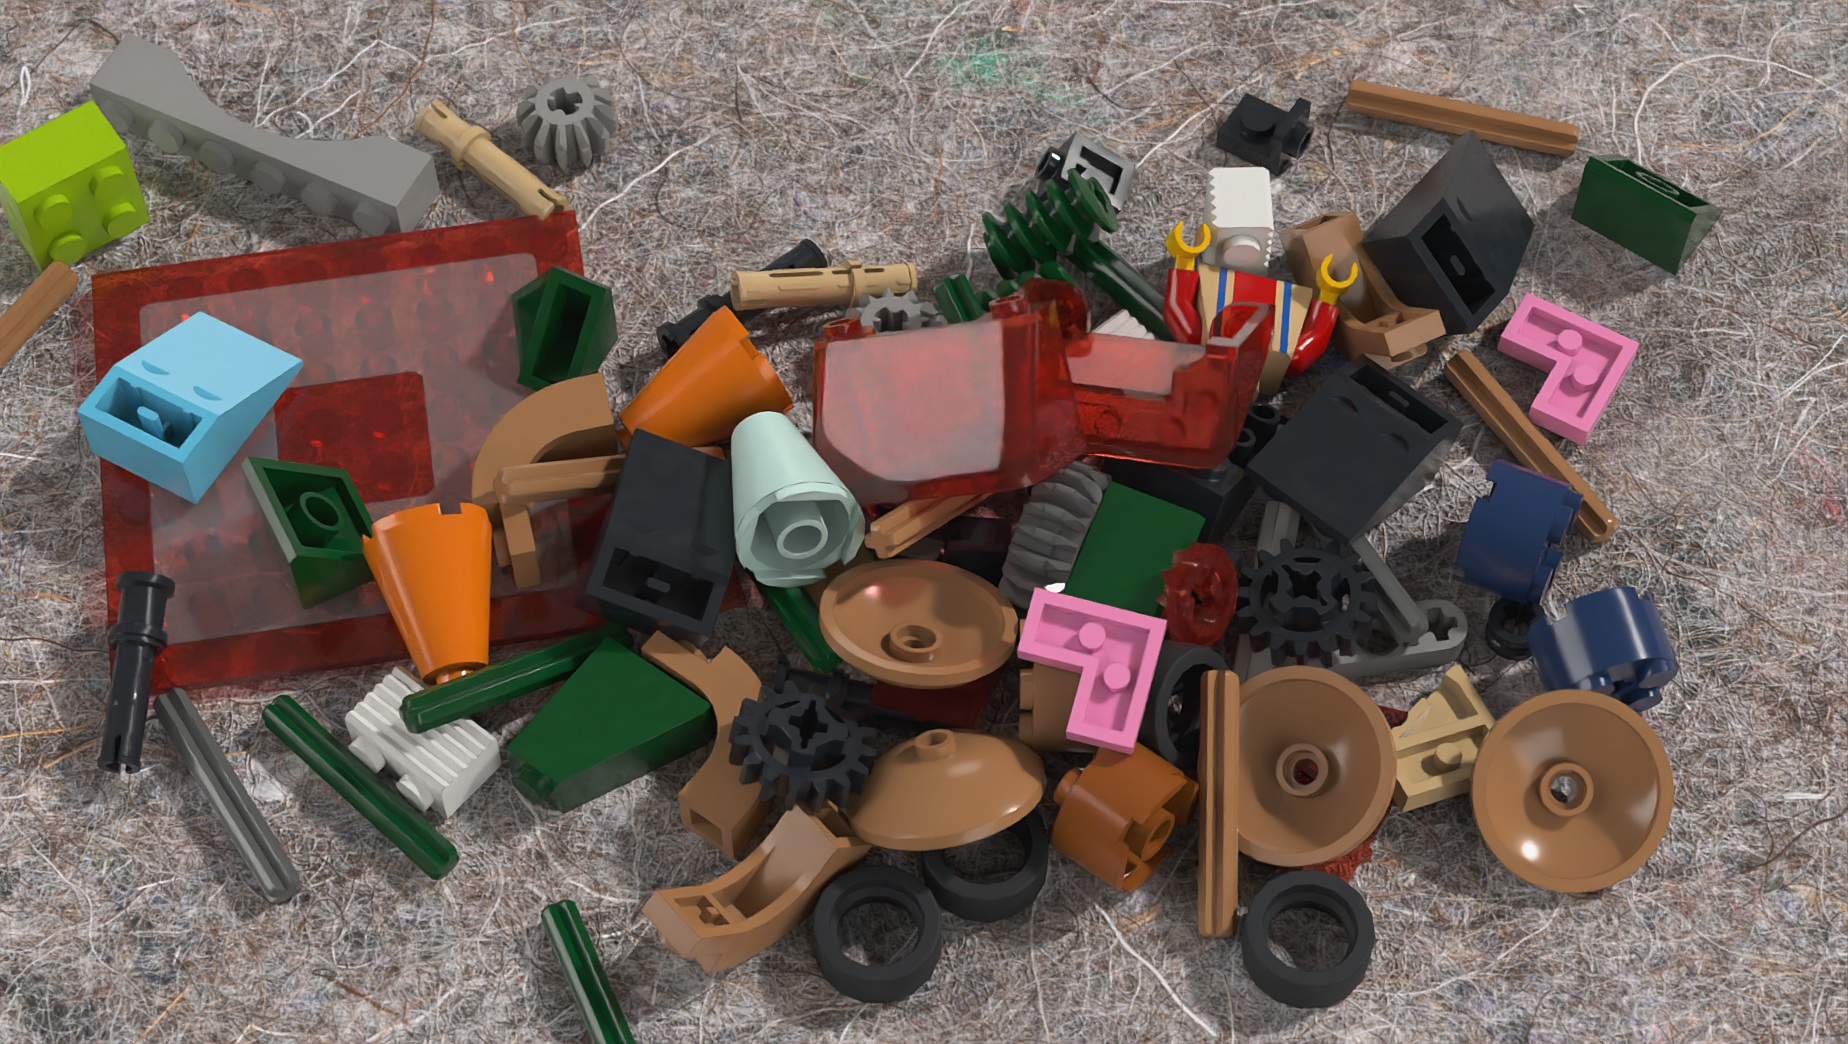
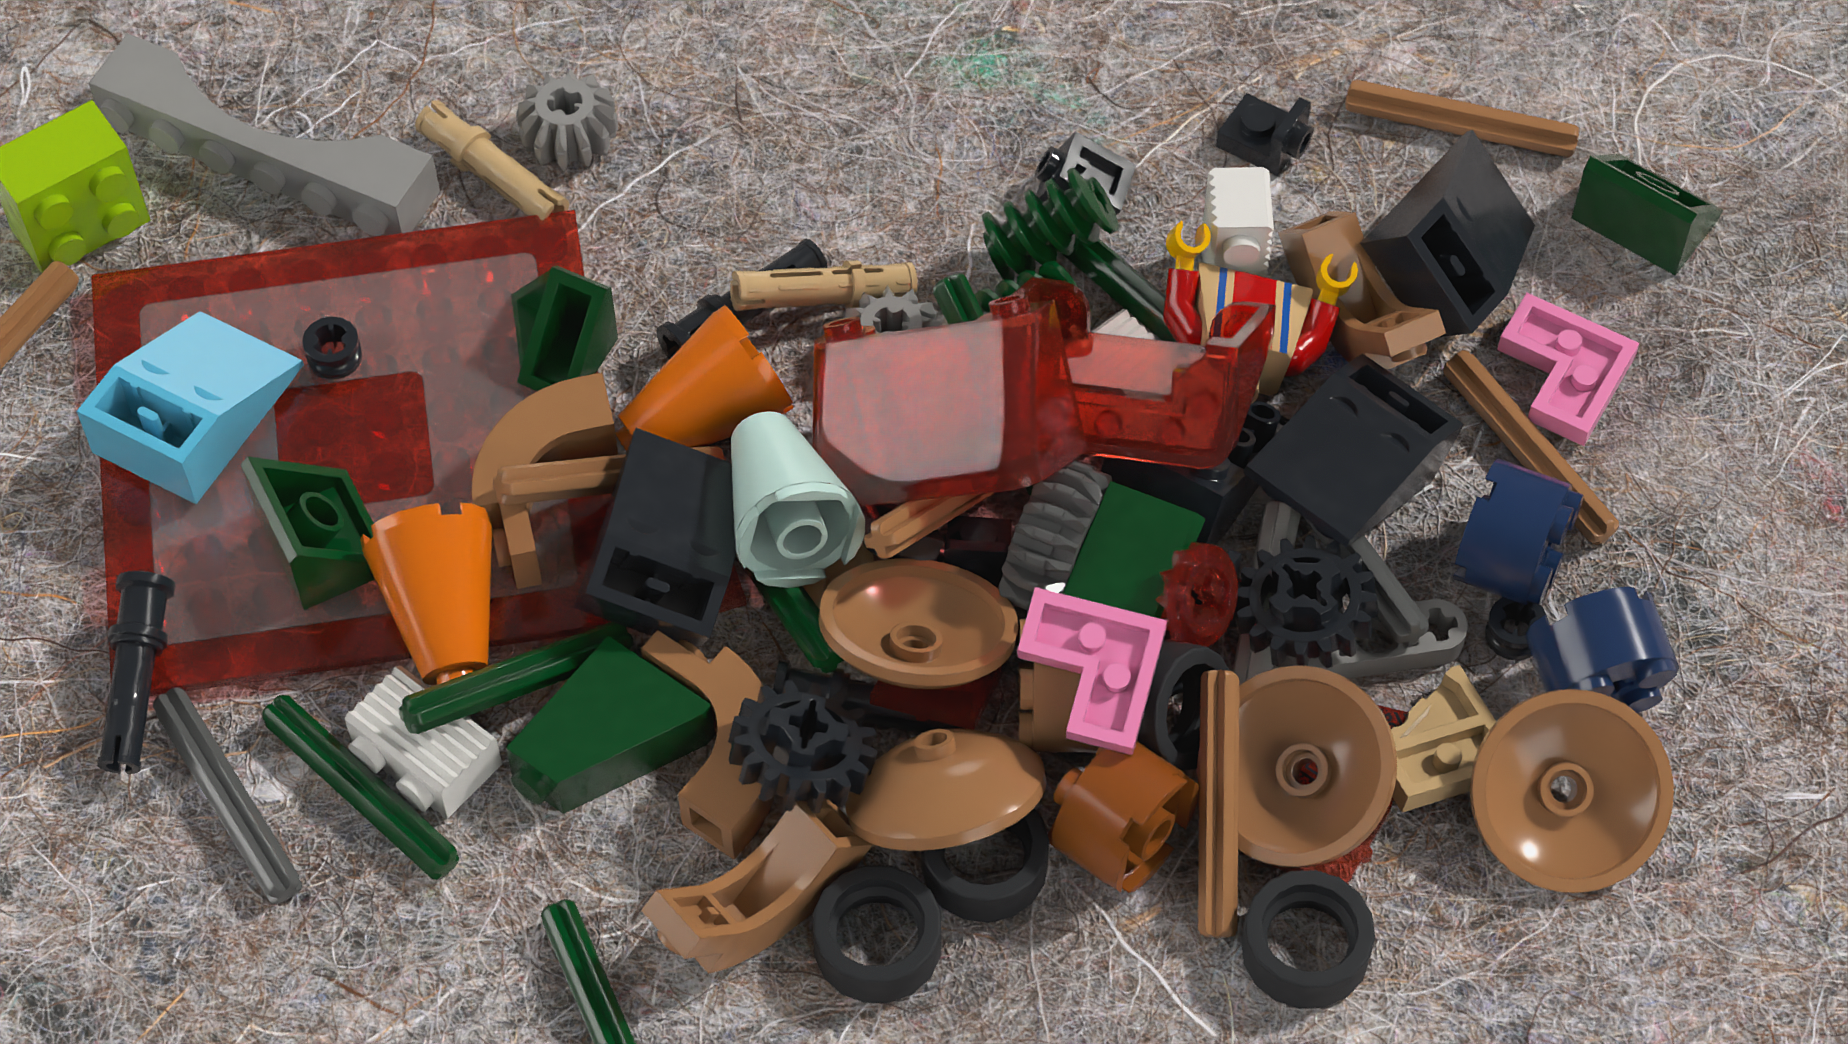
(332, 330): none -> black bush

